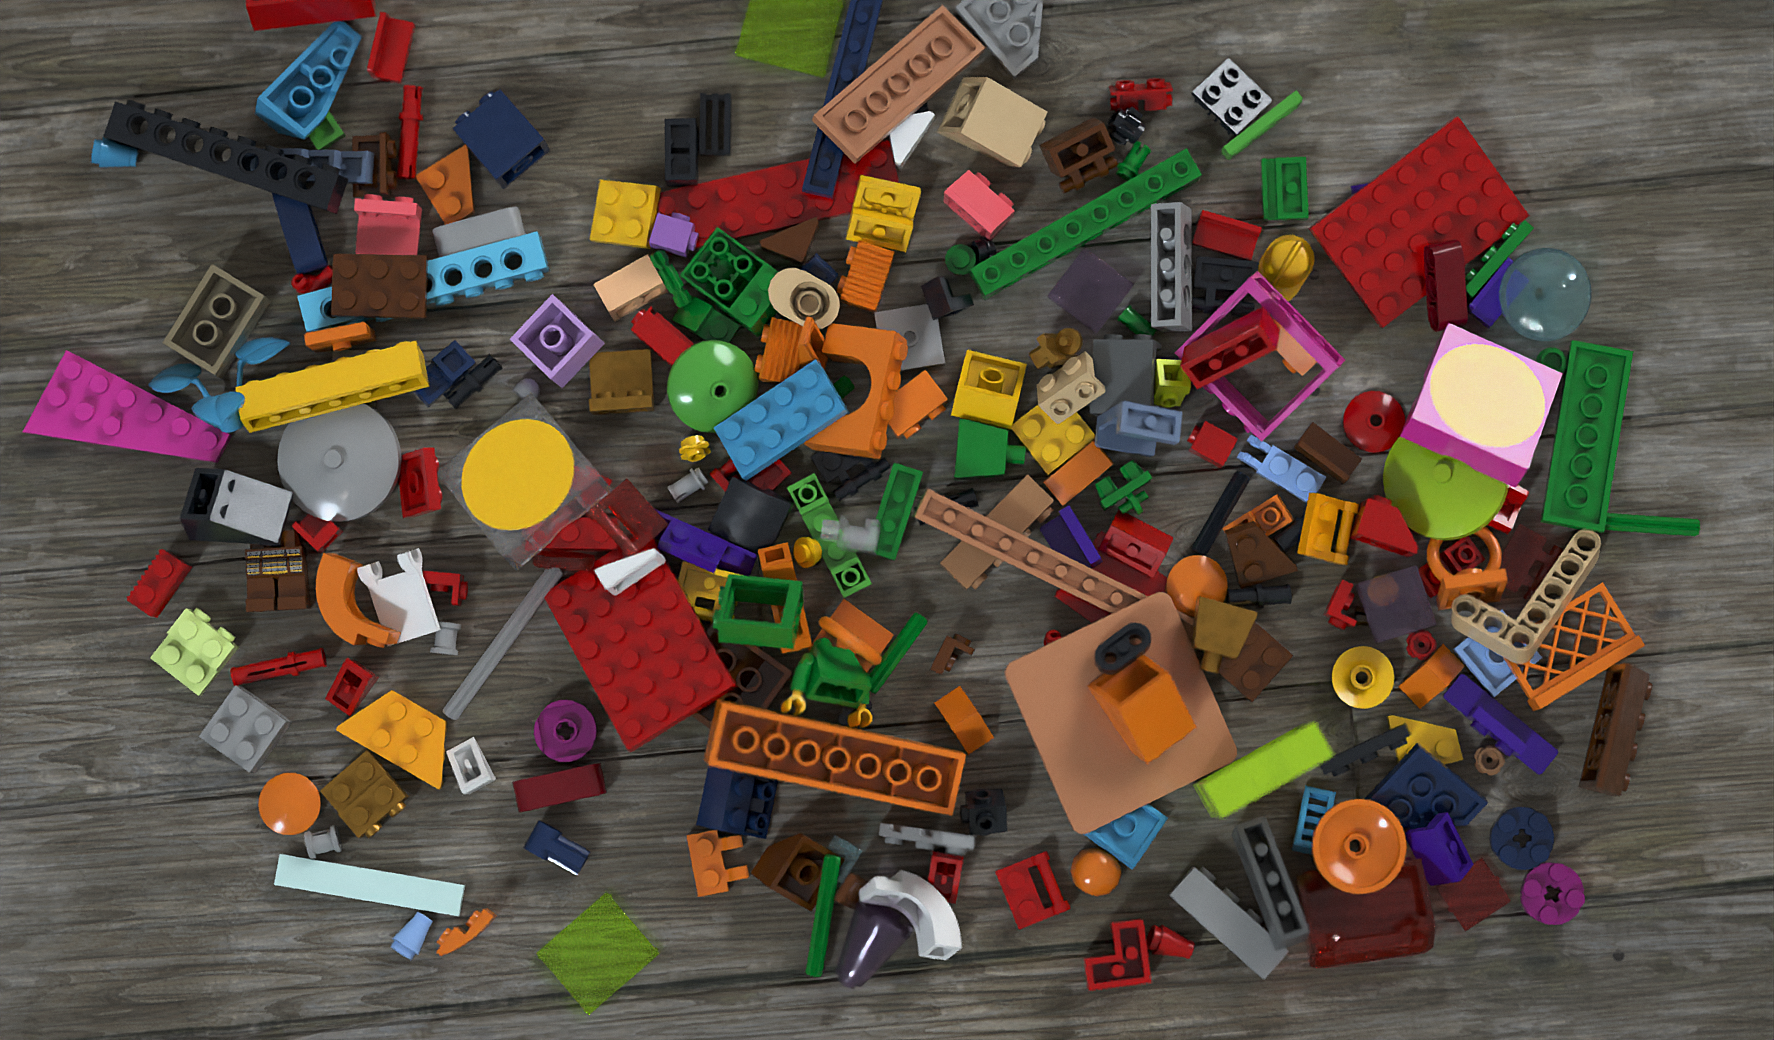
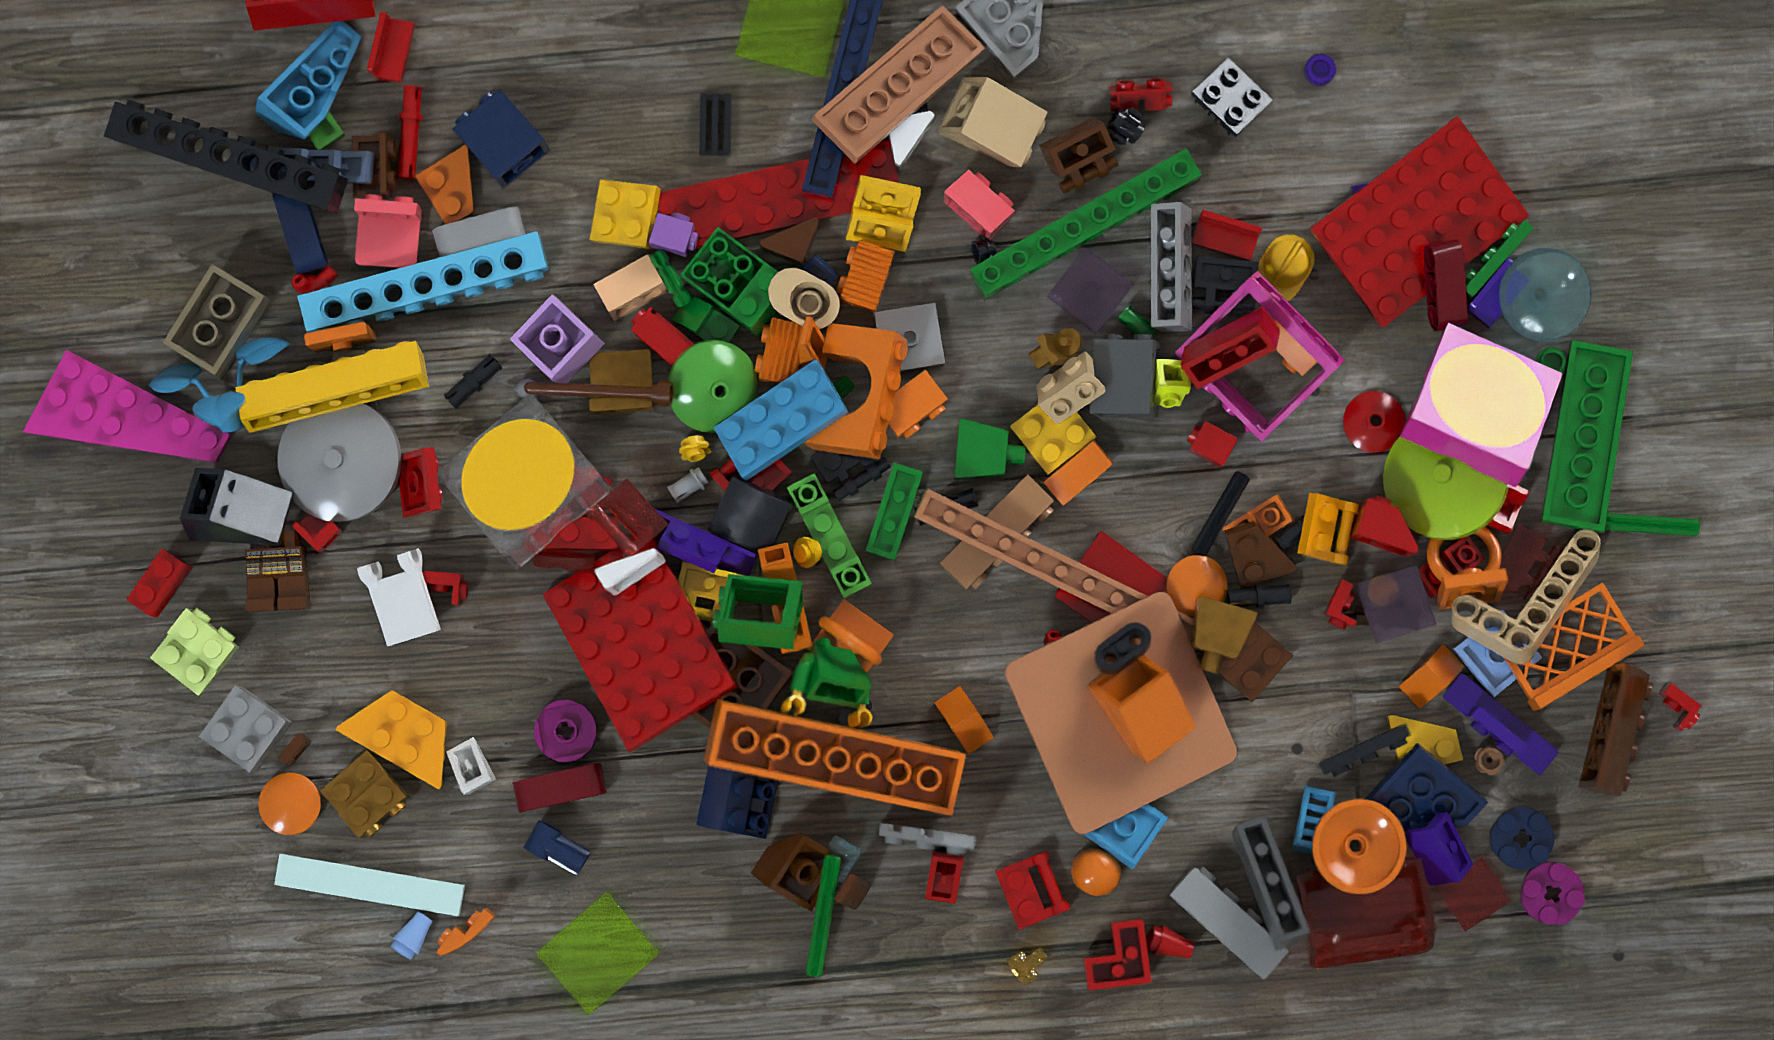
(113, 154): dark azure cone -> none
(245, 675): red pin -> none
(294, 749): none -> reddish brown tile
(323, 841): light grey bush -> none
(338, 606): orange arch -> none
(351, 686): red slope -> none
(379, 286): reddish brown plate -> none
(445, 372): dark blue slope -> none
(446, 639): light grey bush -> none
(502, 643): light grey axle -> none
(659, 393): none -> reddish brown piece
(681, 151): black brick -> none
(708, 862): orange plate -> none
(850, 537): clear hips -> none
(870, 942): clear purple cone -> none
(897, 651): green axle -> none
(925, 908): white arch -> none
(941, 299): black panel -> none
(946, 657): reddish brown bracket -> none
(960, 259): green plate -> none
(984, 811): black brick -> none
(988, 389): yellow slope -> none
(1025, 966): none -> clear yellow brick
(1069, 538): dark purple panel -> none
(1111, 494): green hips -> none
(1133, 161): green pin -> none
(1136, 543): red panel -> none
(1137, 428): sand blue panel -> none
(1262, 125): bright green tile -> none
(1263, 770): lime tile -> none
(1283, 470): light blue hinge -> none
(1284, 188): green plate -> none
(1320, 70): none -> dark purple tile
(1327, 453): reddish brown panel -> none
(1378, 672): yellow dish -> none
(1429, 644): red plate -> none
(1678, 700): none -> red bracket

